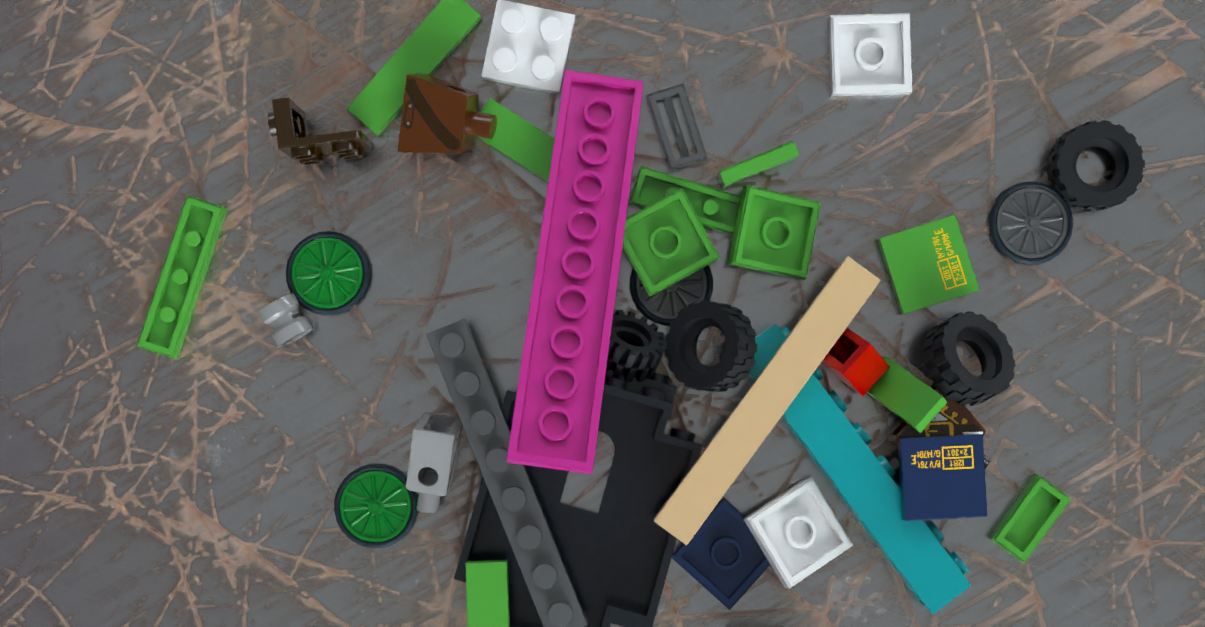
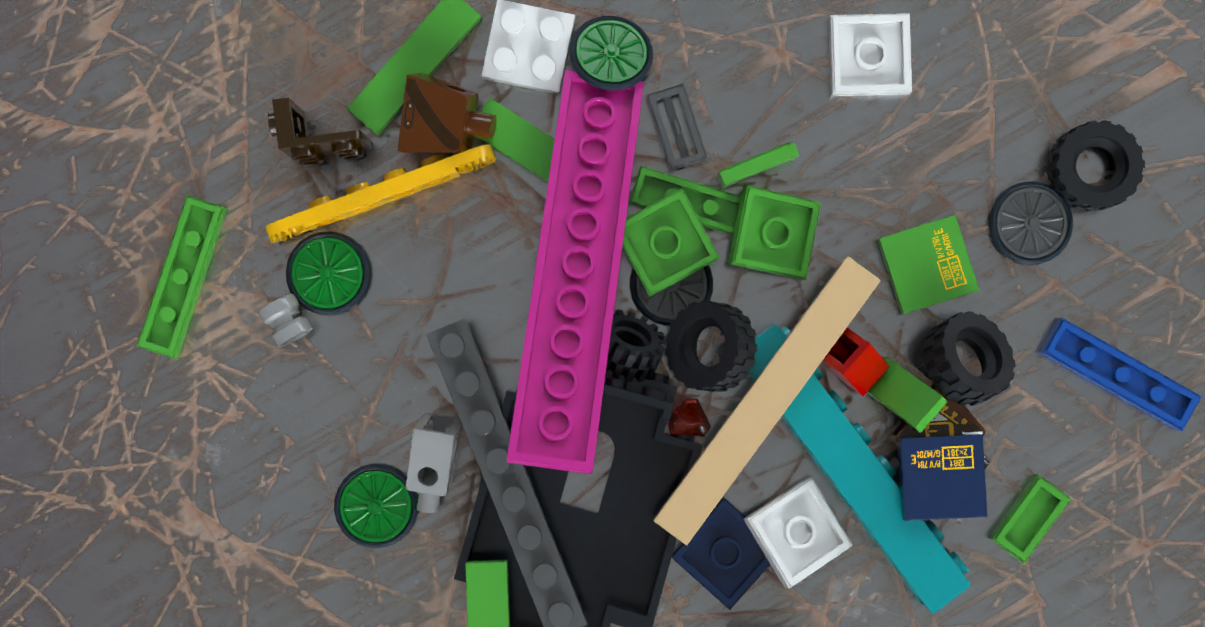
(395, 186): none -> yellow plate
(611, 53): none -> green wheel
(689, 419): none -> clear red tile
(1120, 374): none -> blue tile

